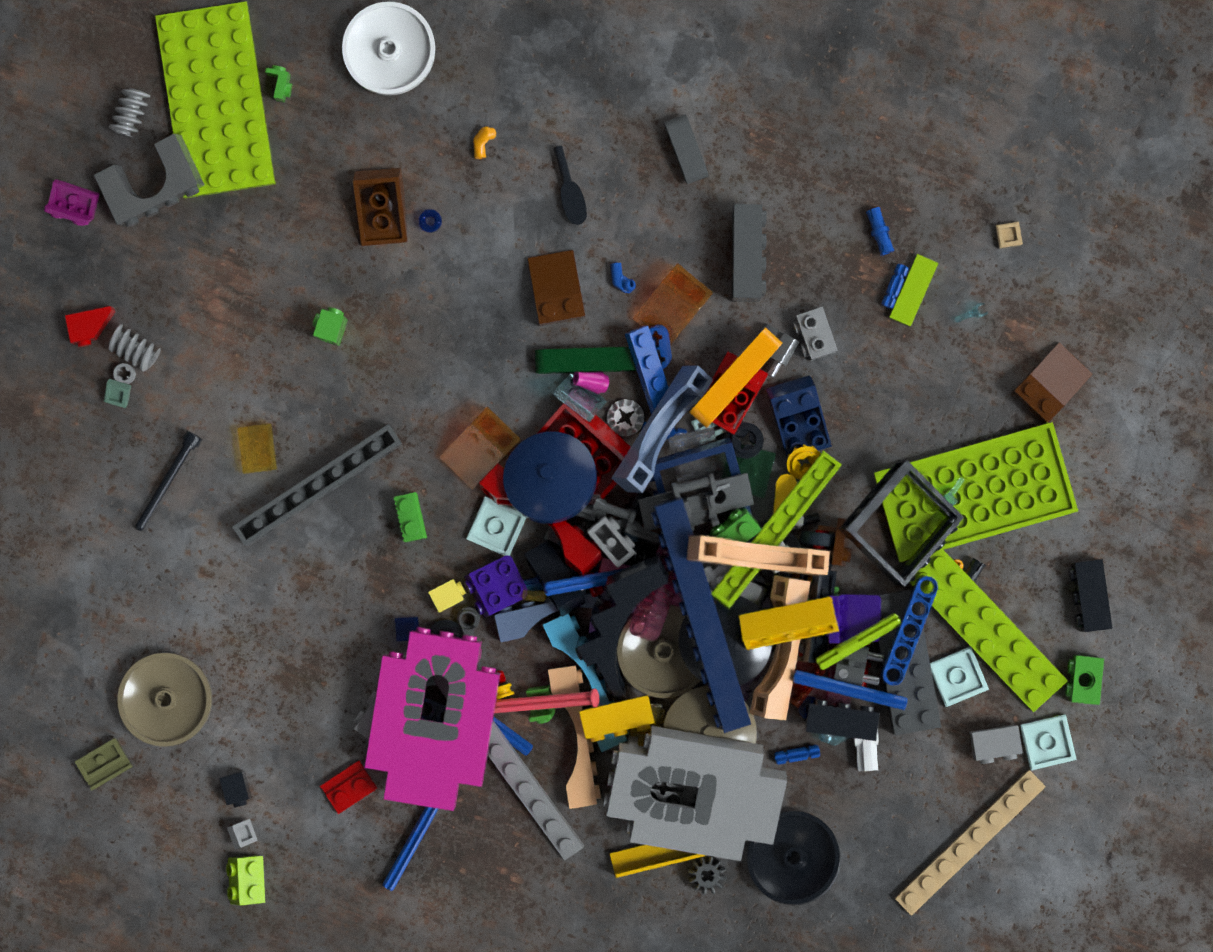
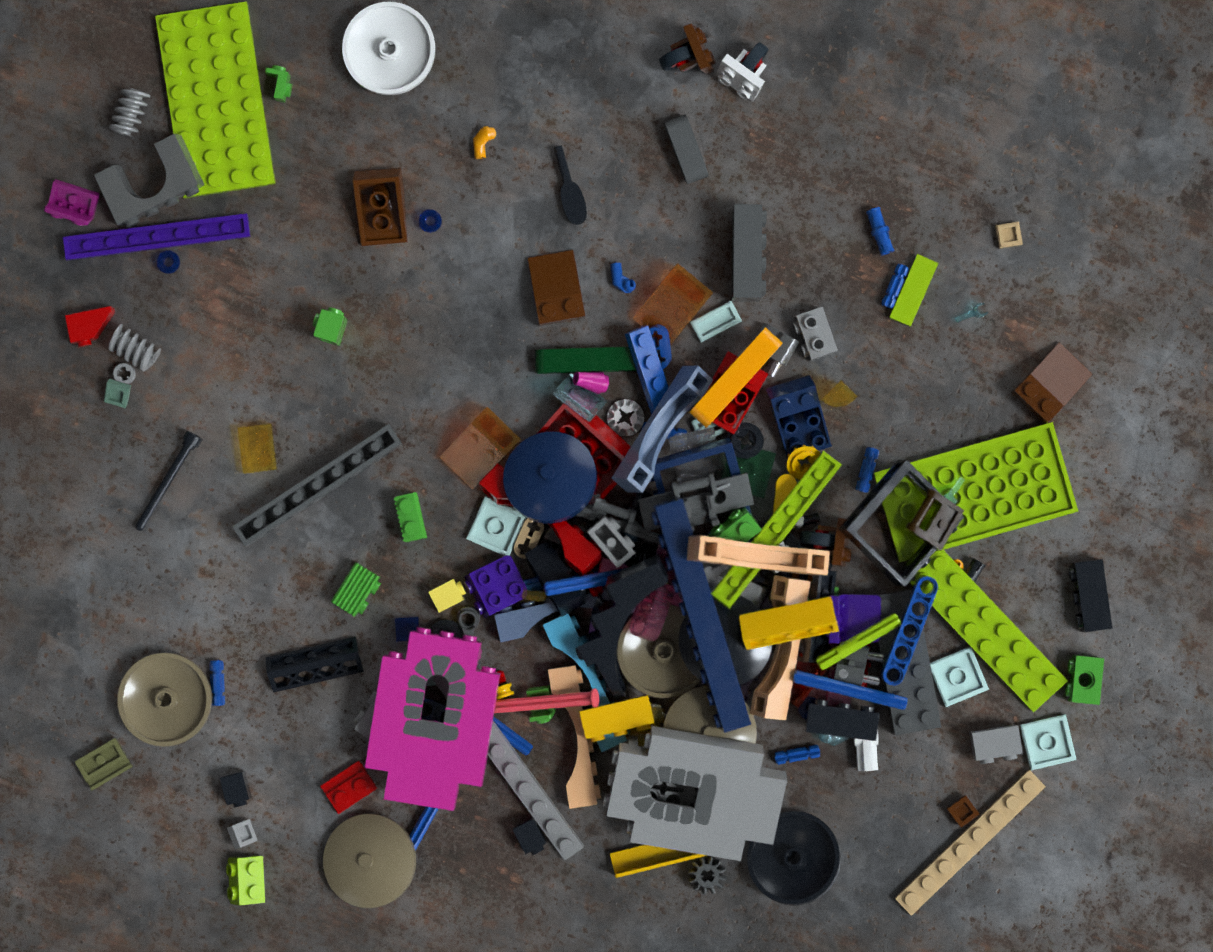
(156, 237): none -> dark purple plate
(161, 262): none -> clear blue plate
(217, 682): none -> blue axle
(313, 660): none -> black fence
(356, 590): none -> bright green brick
(369, 860): none -> dark tan dish
(524, 534): none -> tan beam
(530, 837): none -> black brick
(689, 52): none -> reddish brown plate
(716, 321): none -> light aqua tile
(744, 76): none -> white plate
(838, 397): none -> clear yellow brick
(867, 469): none -> blue axle
(941, 523): none -> dark brown plate
(962, 811): none -> reddish brown plate

